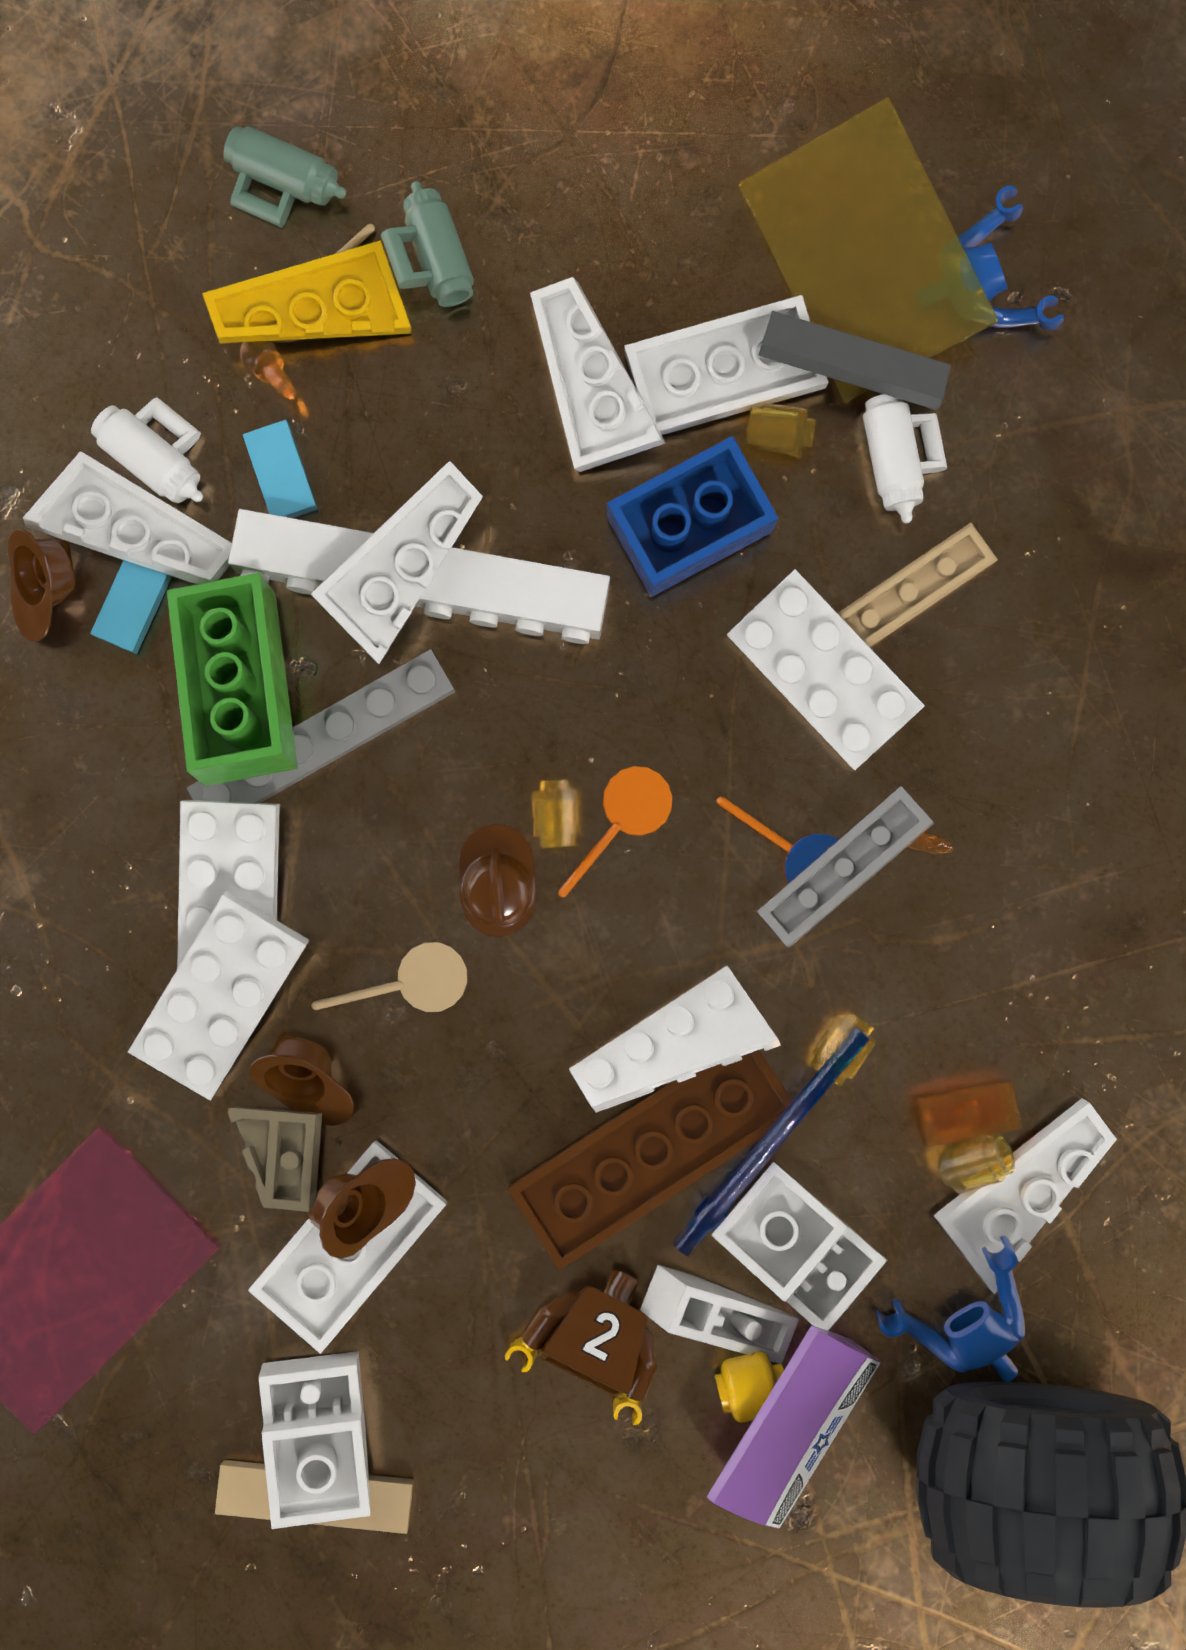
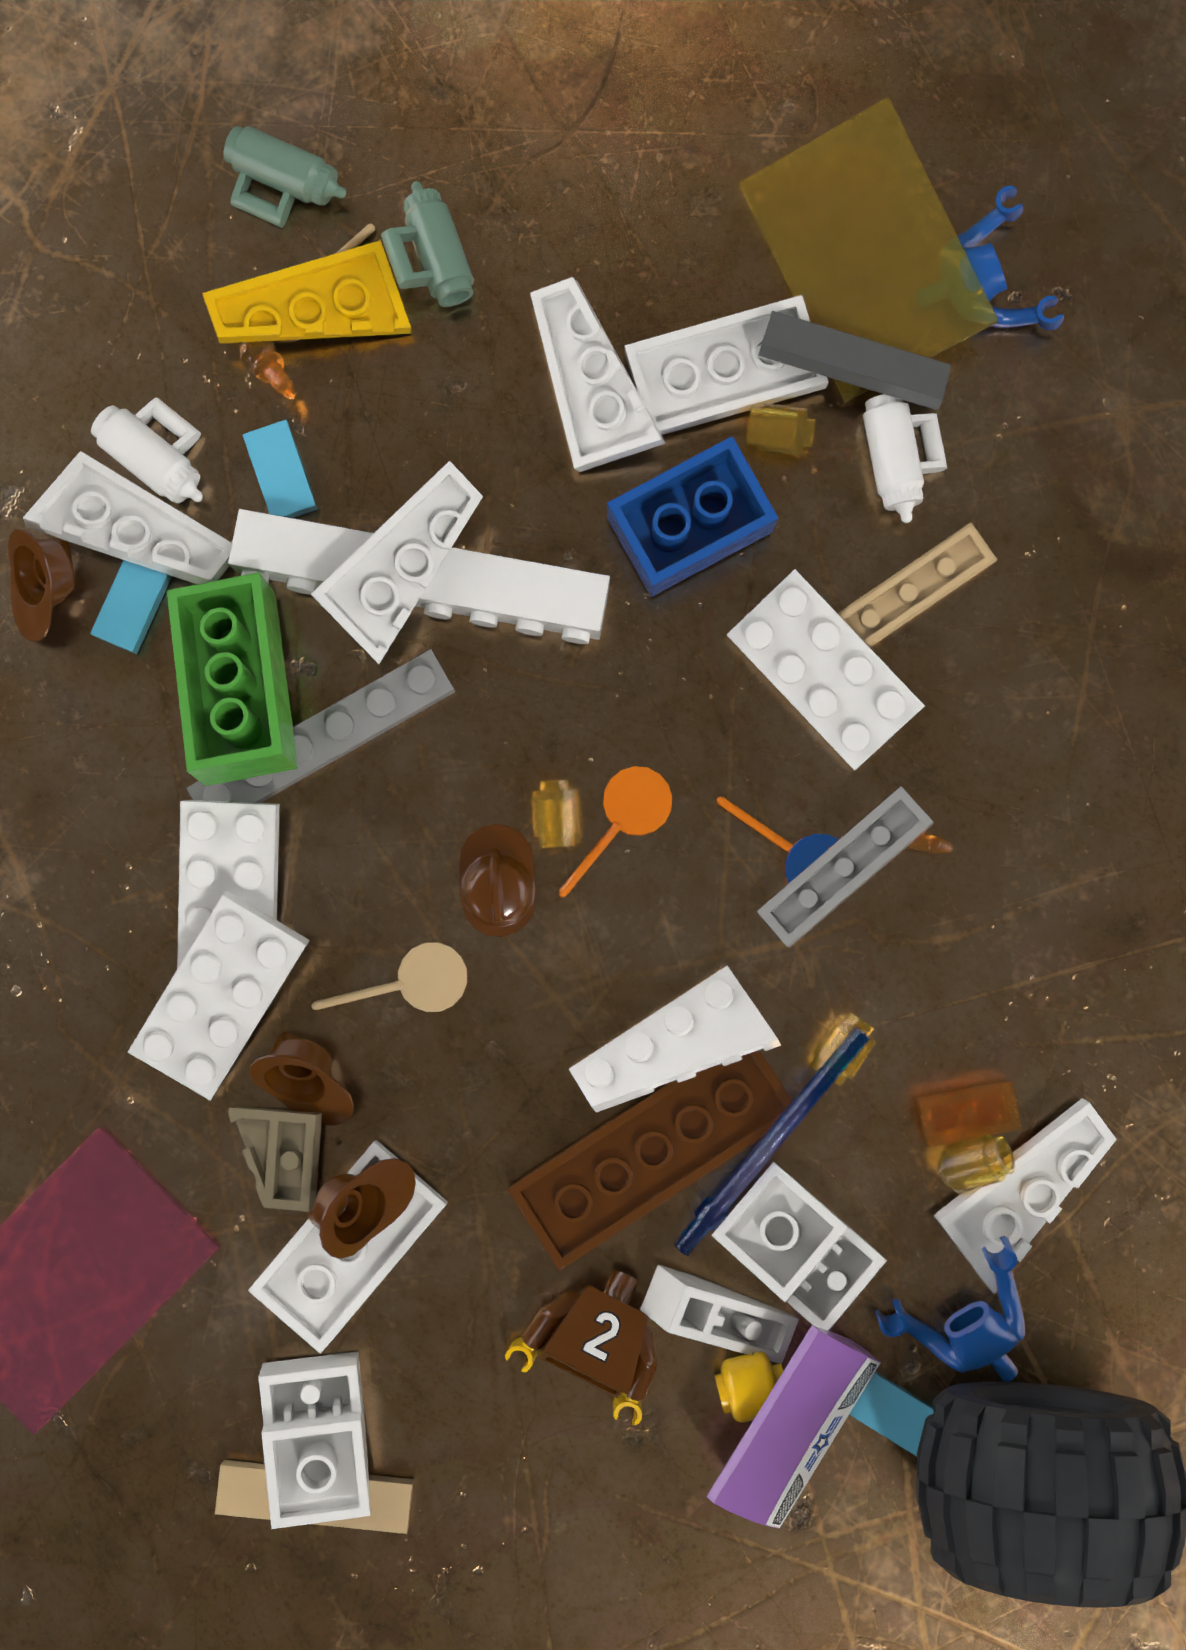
(892, 1412): none -> medium azure tile

